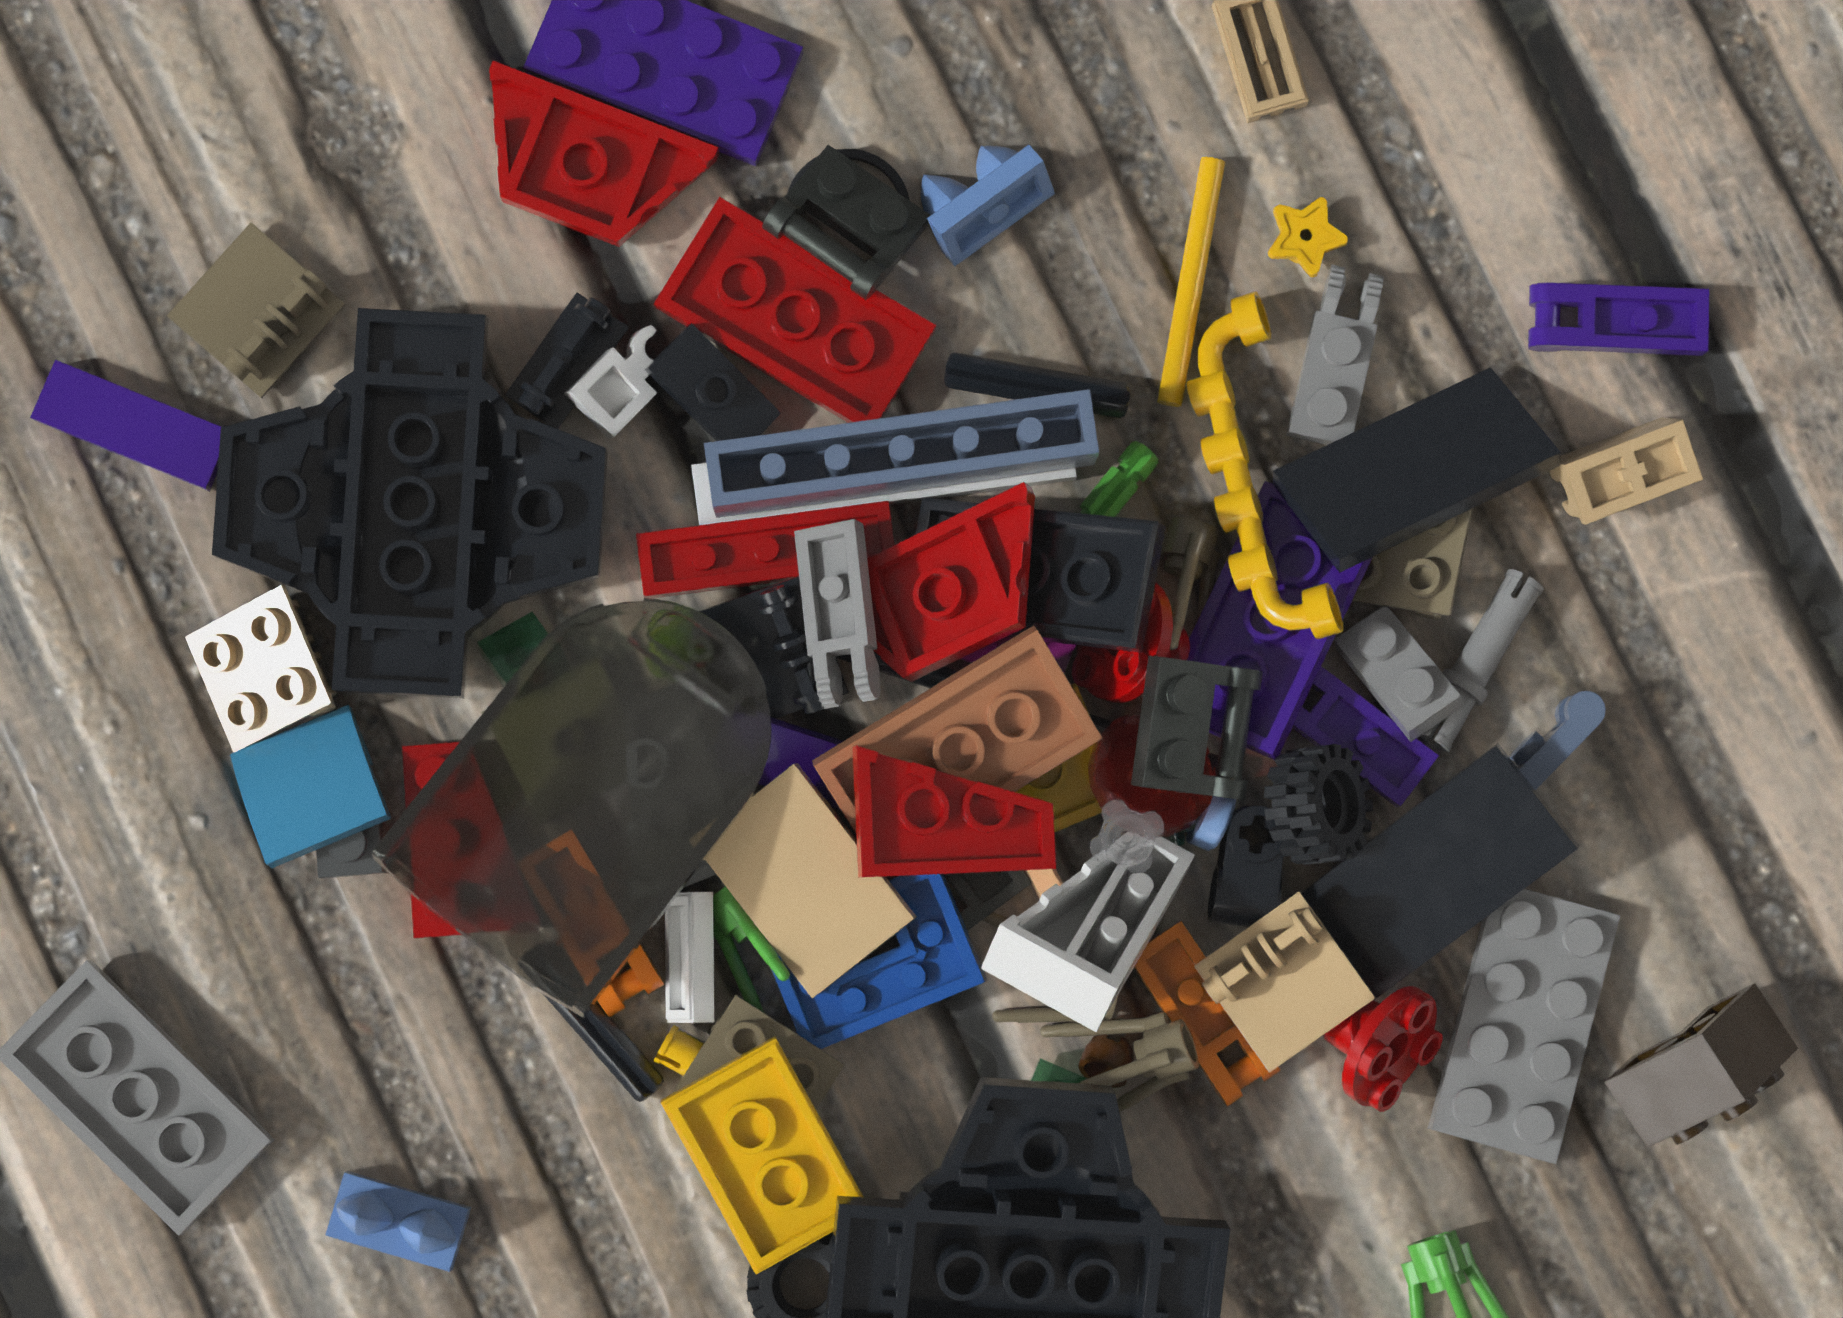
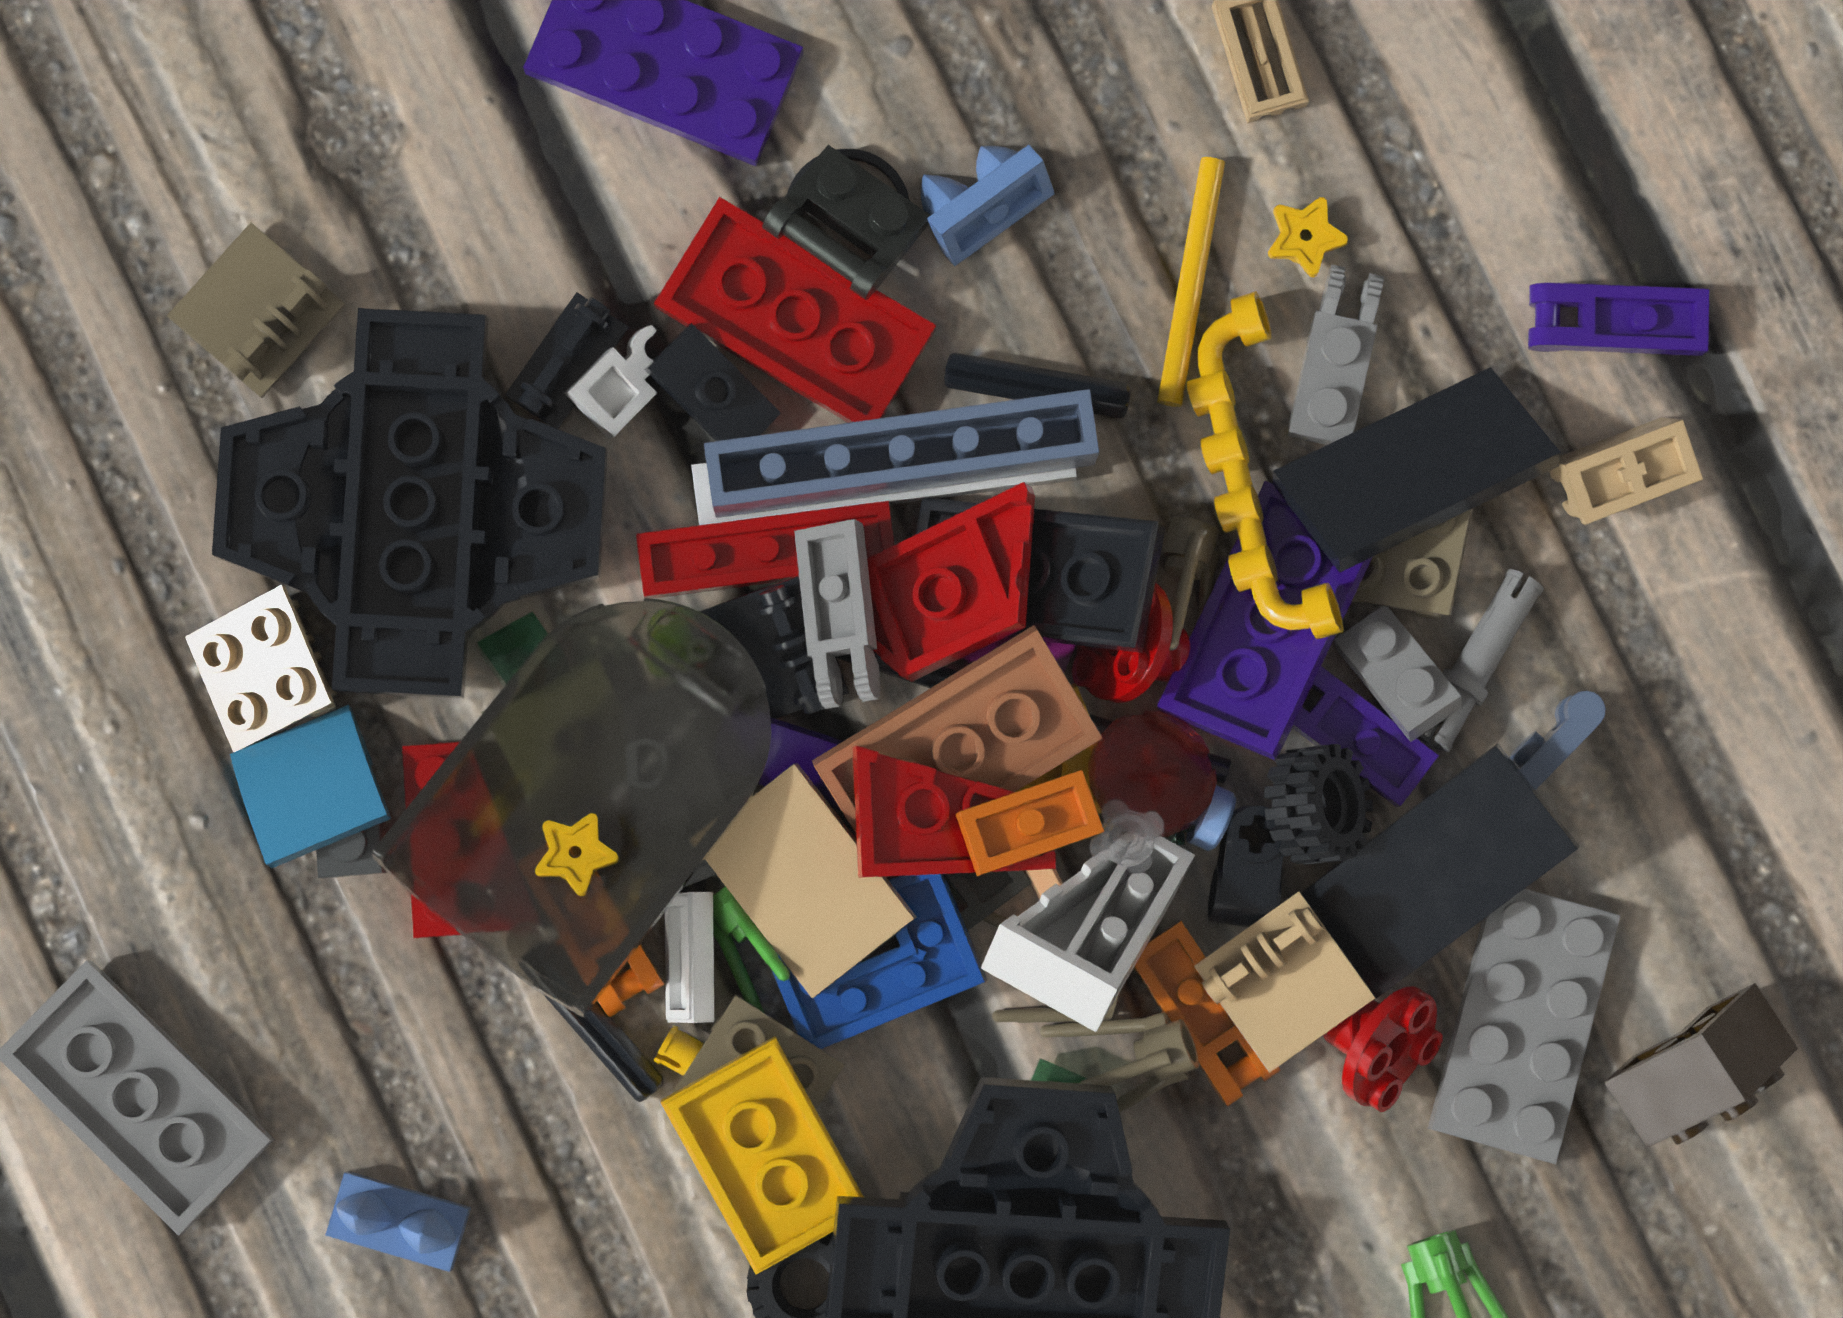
(129, 425): dark purple tile -> none
(578, 870): none -> yellow plate
(586, 158): red wing -> none
(1029, 822): none -> orange plate
(1104, 1055): reddish brown hinge -> none
(1120, 482): bright green axle -> none
(1177, 726): pearl dark grey plate -> none

